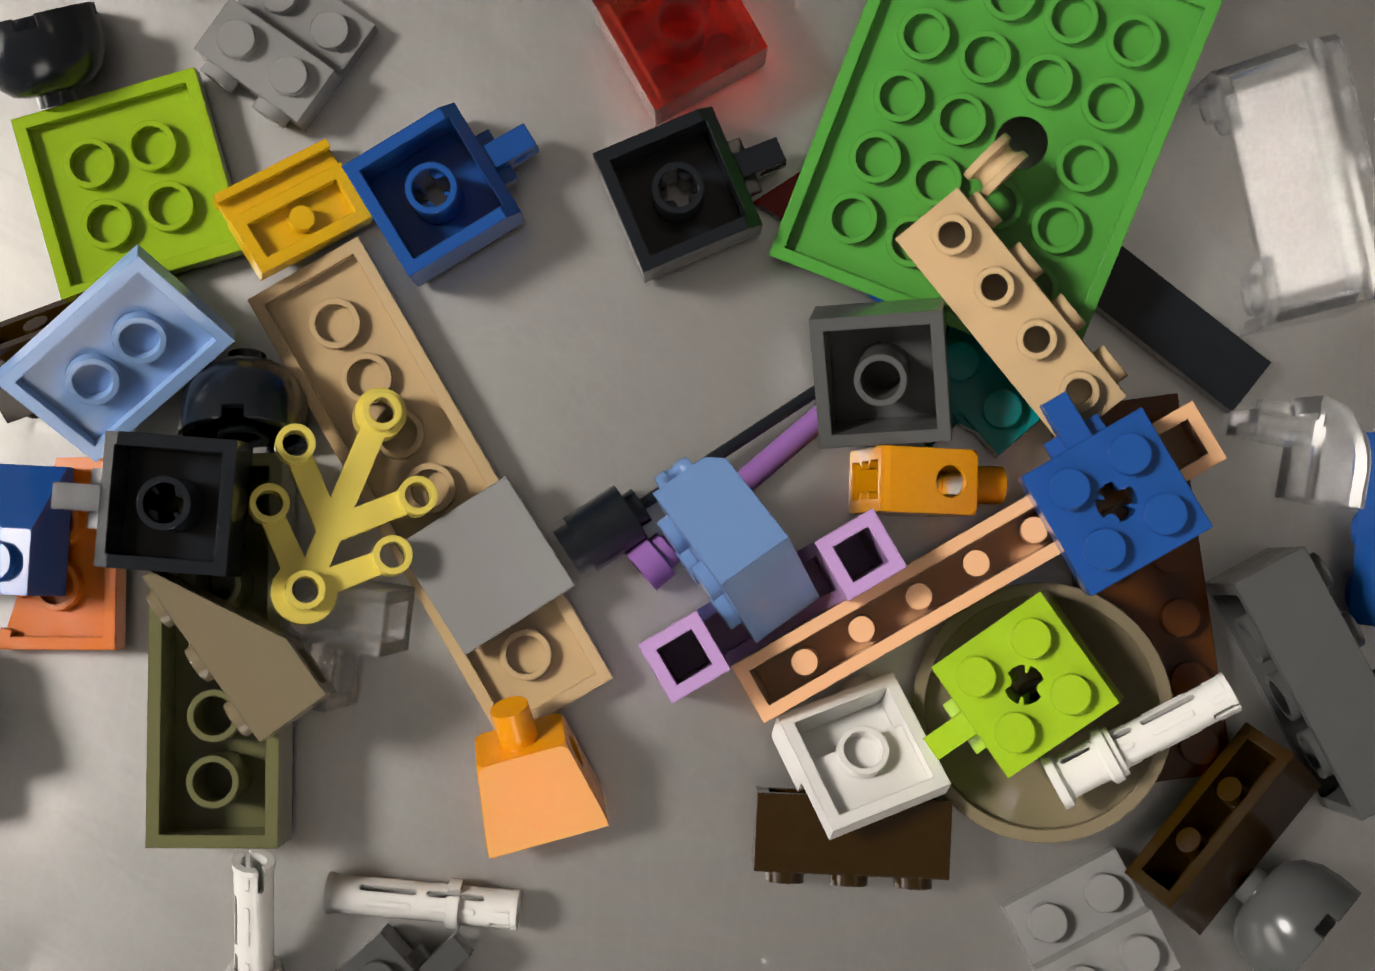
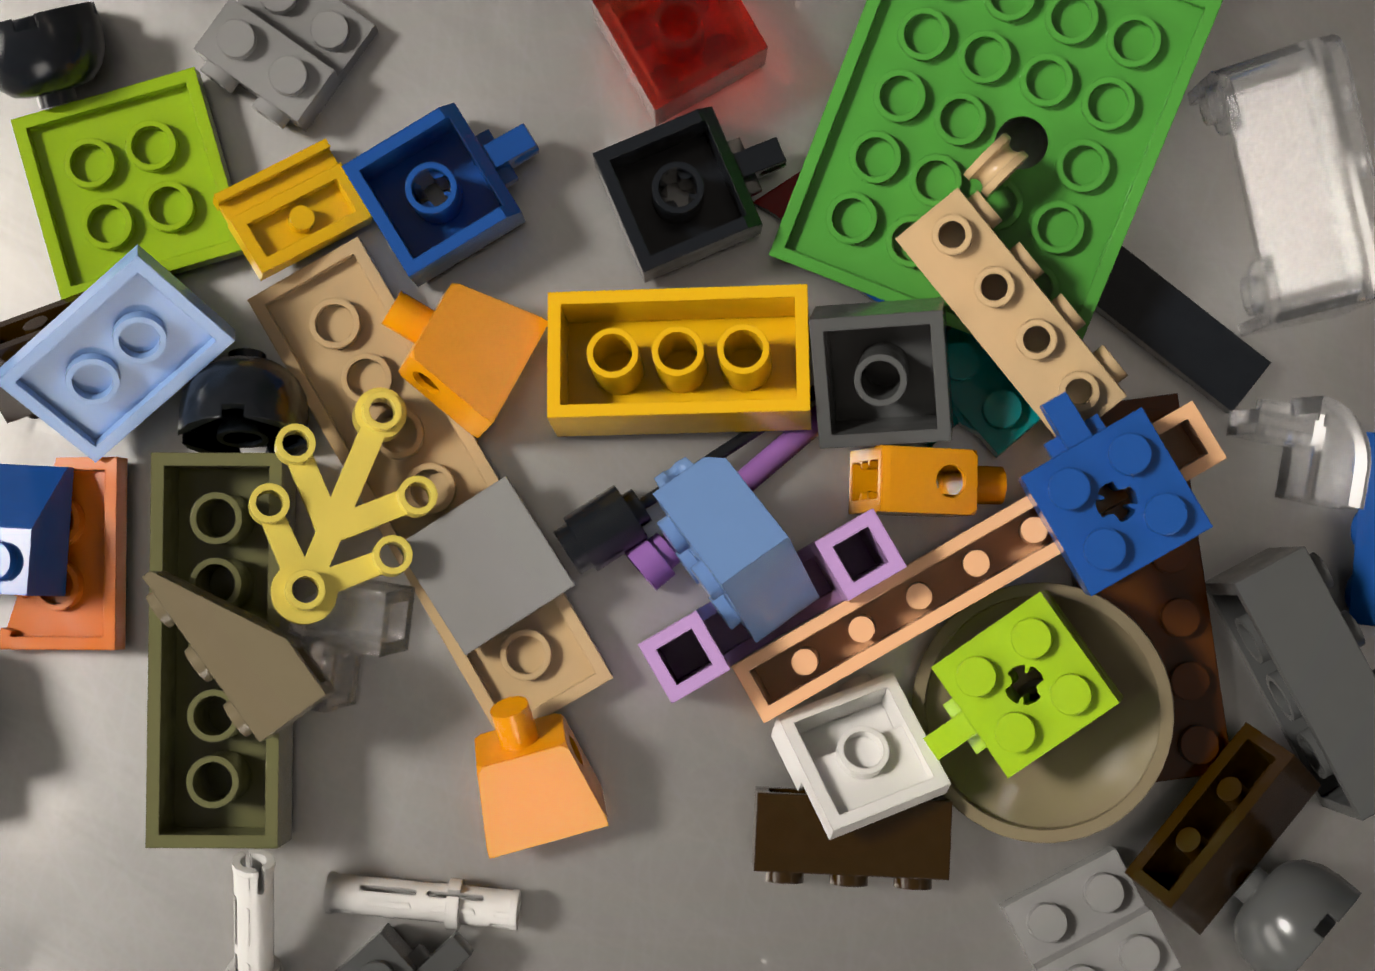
(129, 496): black hinge -> none
(465, 351): none -> light orange torso
(679, 360): none -> yellow brick
(1112, 752): white pin -> none

